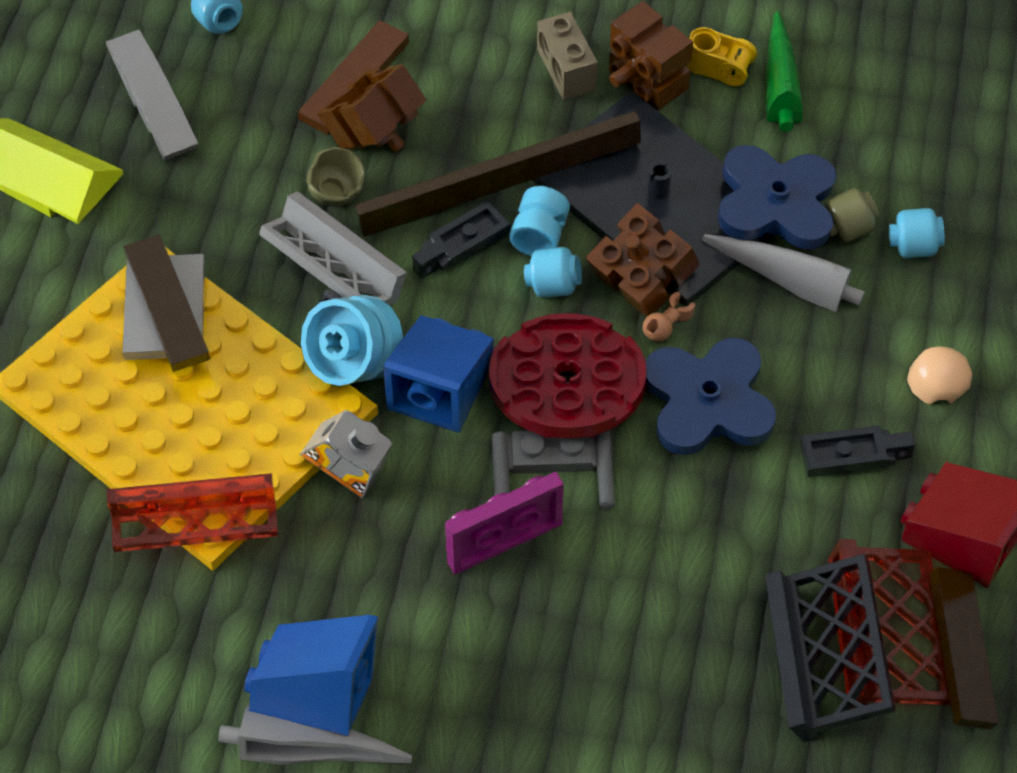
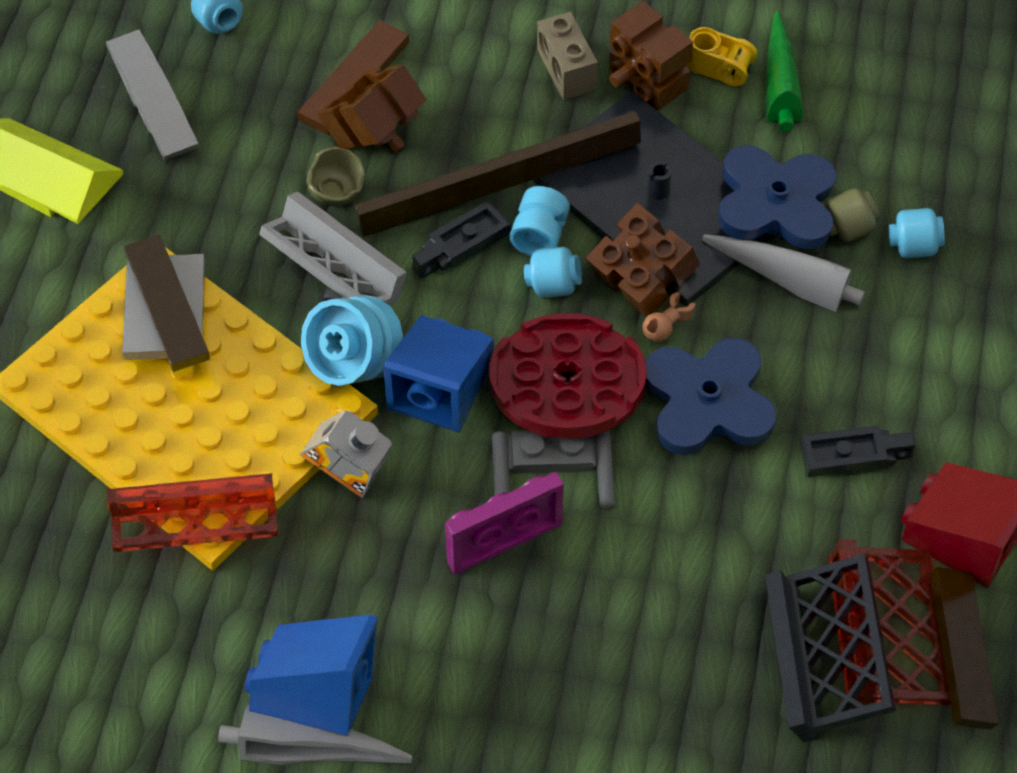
(940, 375): light nougat hair -> none

